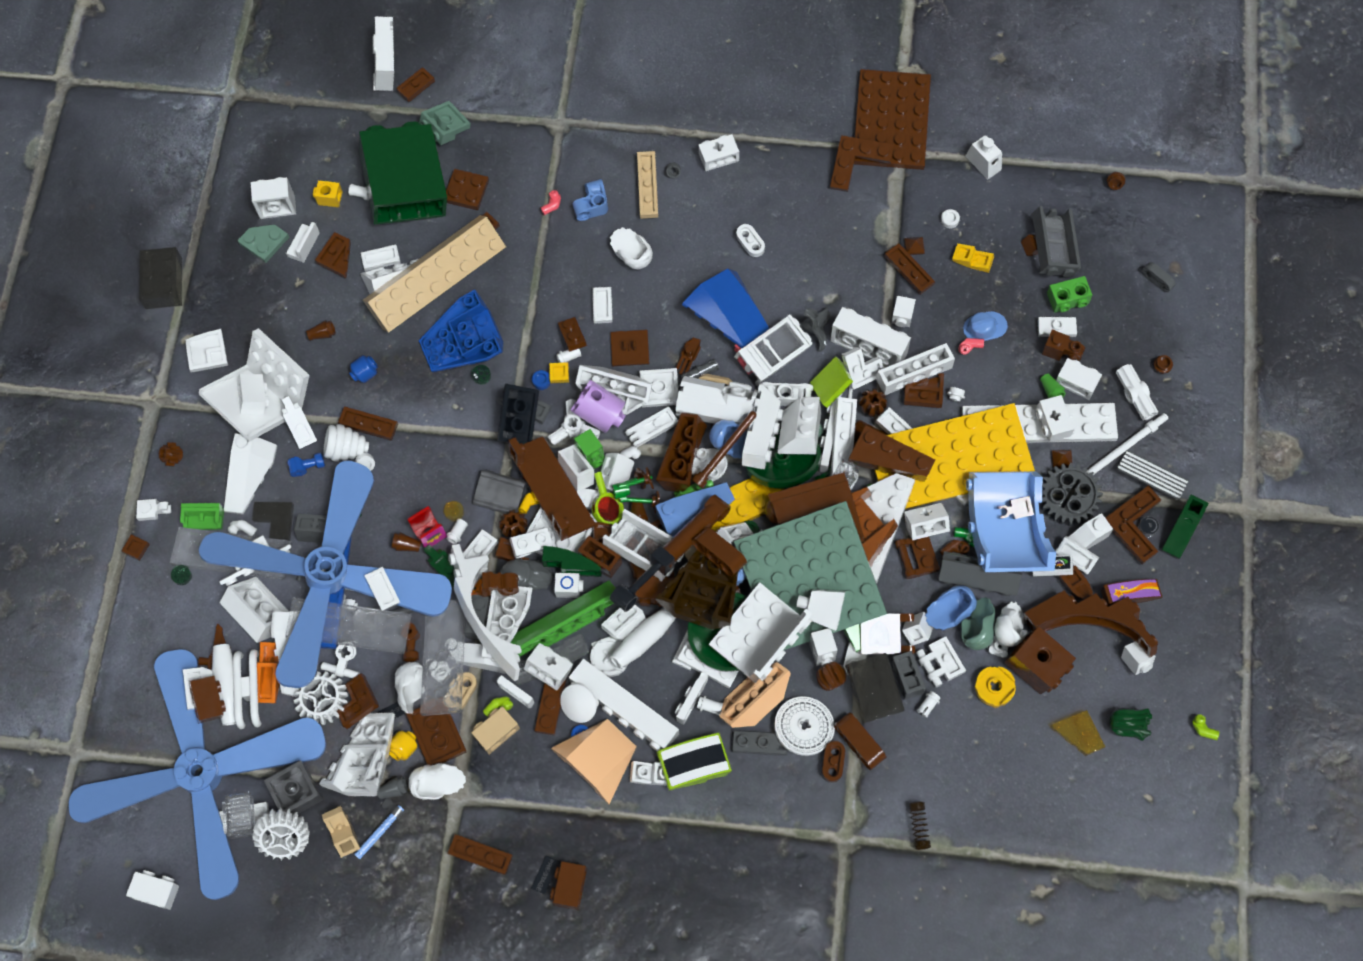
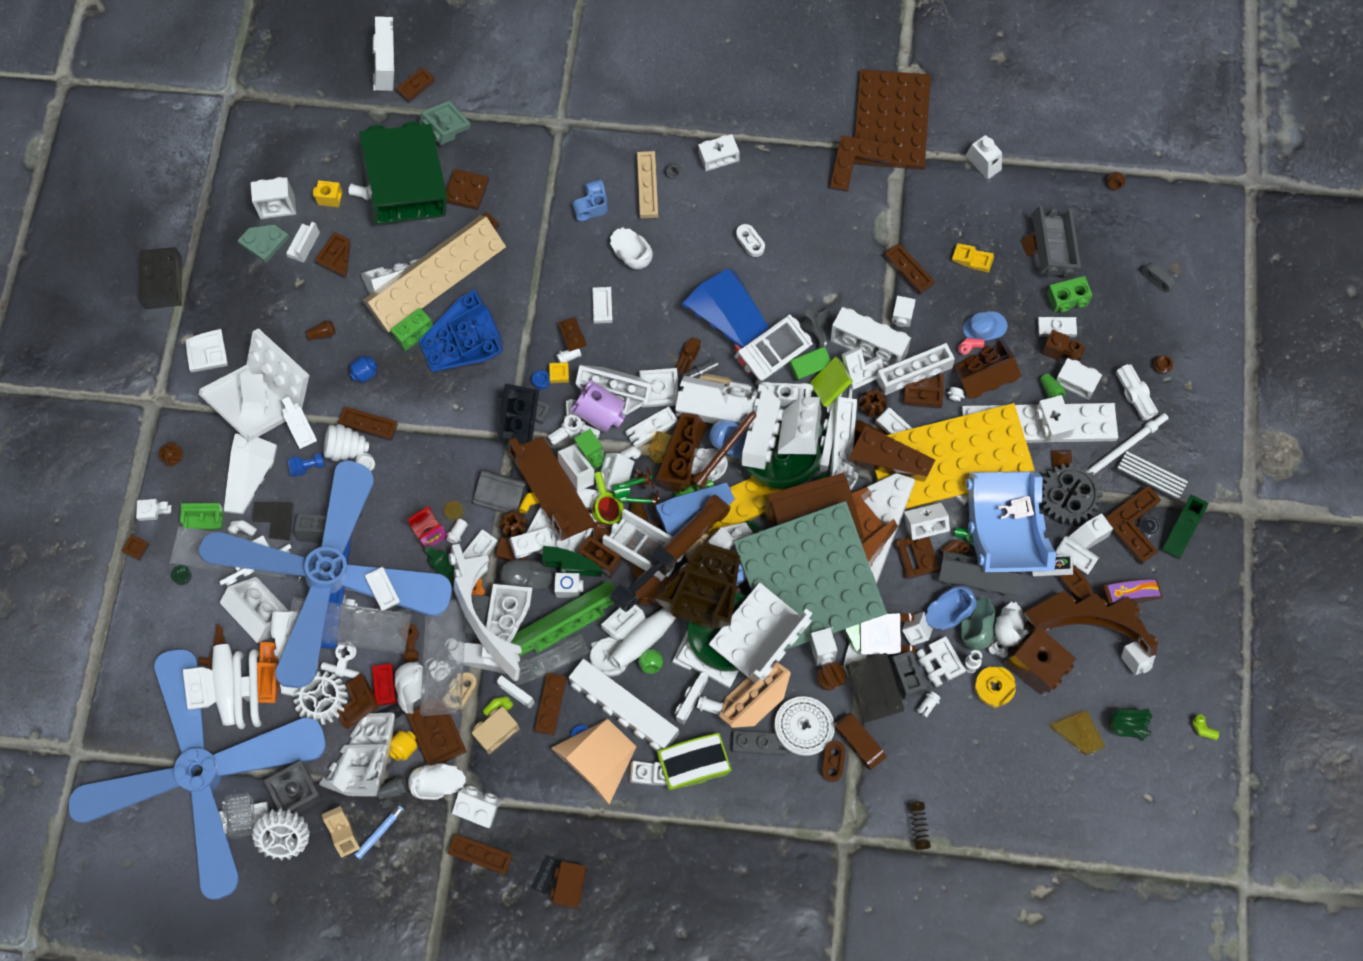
(153, 890): white piece -> none
(206, 699): reddish brown brick -> none
(380, 257): white tile -> none
(384, 684): none -> red plate
(405, 543): reddish brown cone -> none
(411, 329): none -> bright green brick
(476, 806): none -> white bracket
(481, 374): clear green tile -> none
(505, 583): reddish brown leg -> none
(548, 666): white brick -> none
(553, 204): coral arm -> none
(578, 703): white dish -> none
(629, 348): reddish brown piece -> none
(651, 661): none -> bright green piece
(659, 446): none -> clear yellow brick
(719, 551): reddish brown beam -> none
(809, 363): none -> bright green hinge
(824, 606): white torso -> none
(914, 245): reddish brown slope -> none
(950, 218): white tile -> none
(973, 661): none -> white pin
(988, 370): none -> reddish brown wedge

